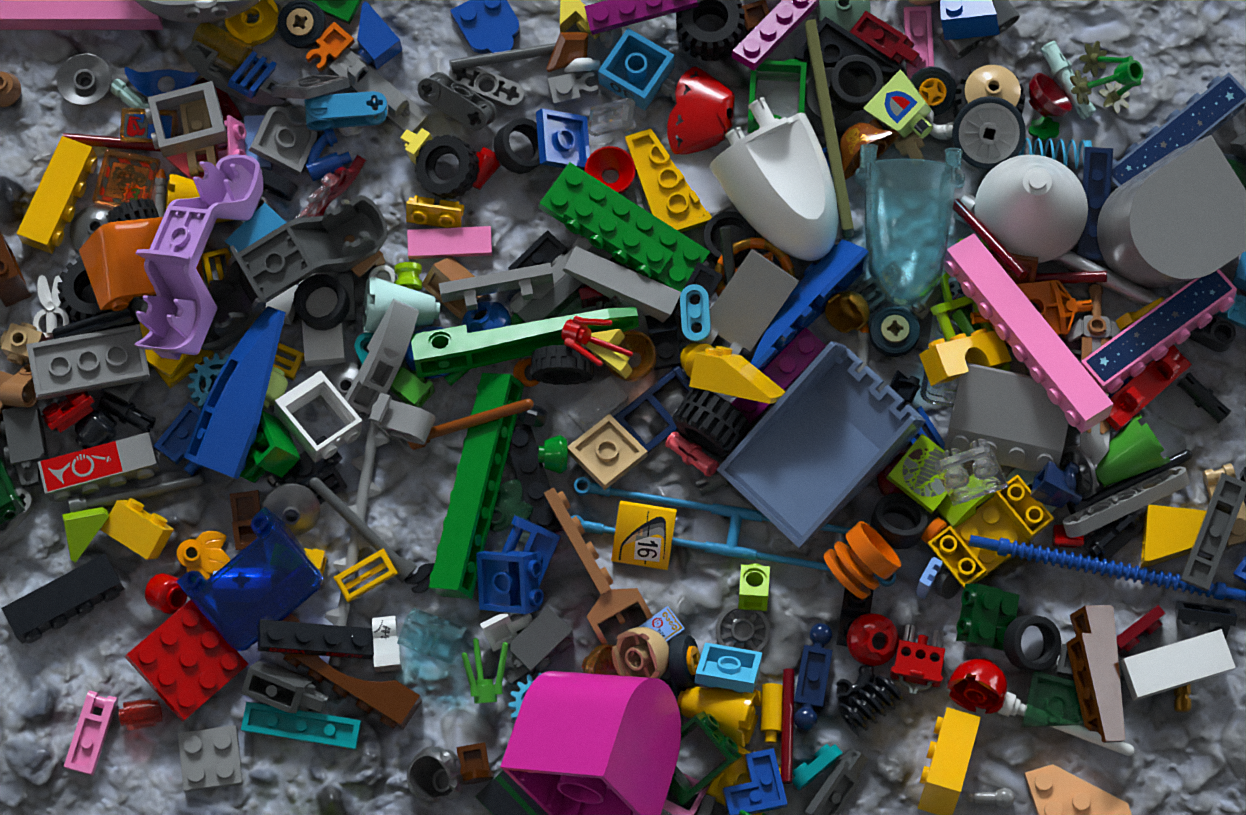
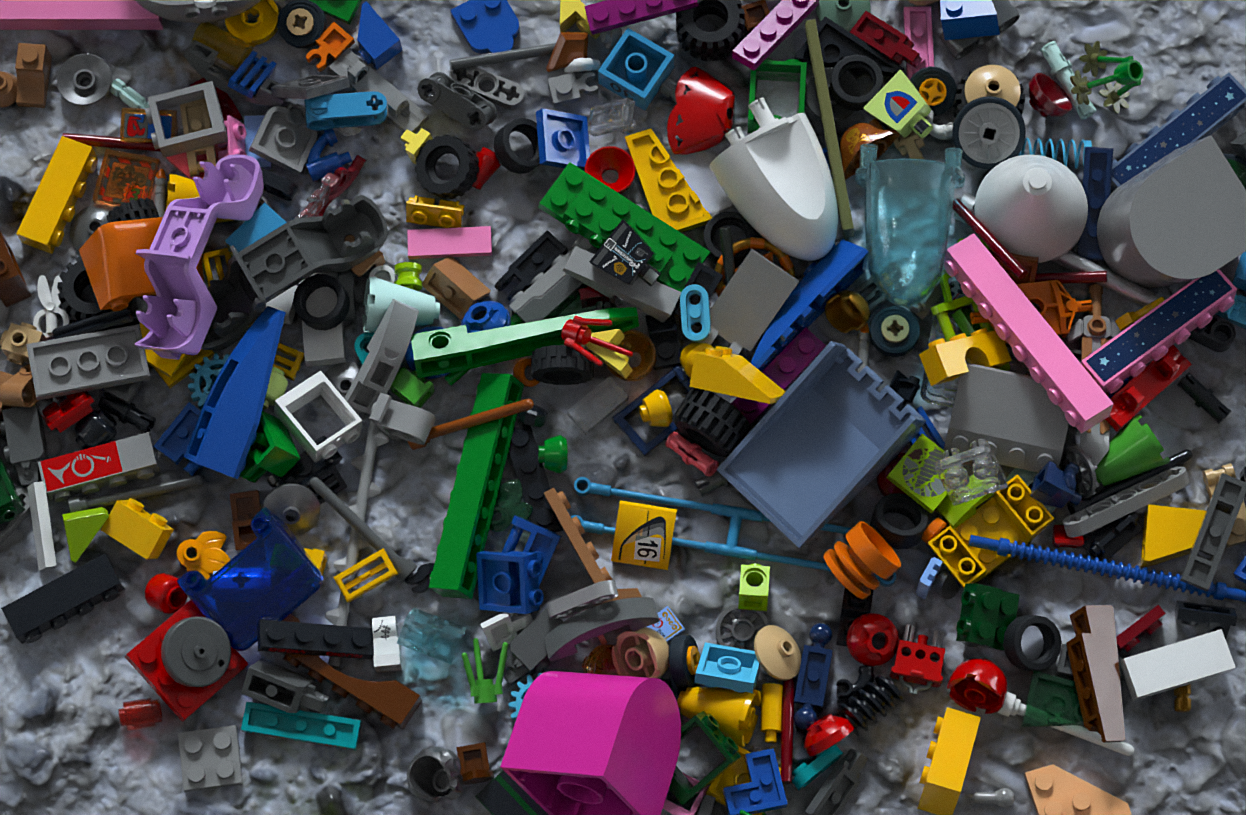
(33, 74): none -> medium nougat arch
(41, 526): none -> white tile
(90, 733): bright pink plate -> none
(148, 81): blue piece -> none
(196, 652): none -> dark grey wheel
(496, 282): light grey hinge -> none
(582, 599): none -> light grey beam
(598, 620): none -> dark grey slope
(607, 451): tan plate -> none
(626, 256): none -> torso
(656, 409): none -> yellow cone
(777, 652): none -> tan dish
(826, 733): none -> red piece
(1044, 128): green plant -> none

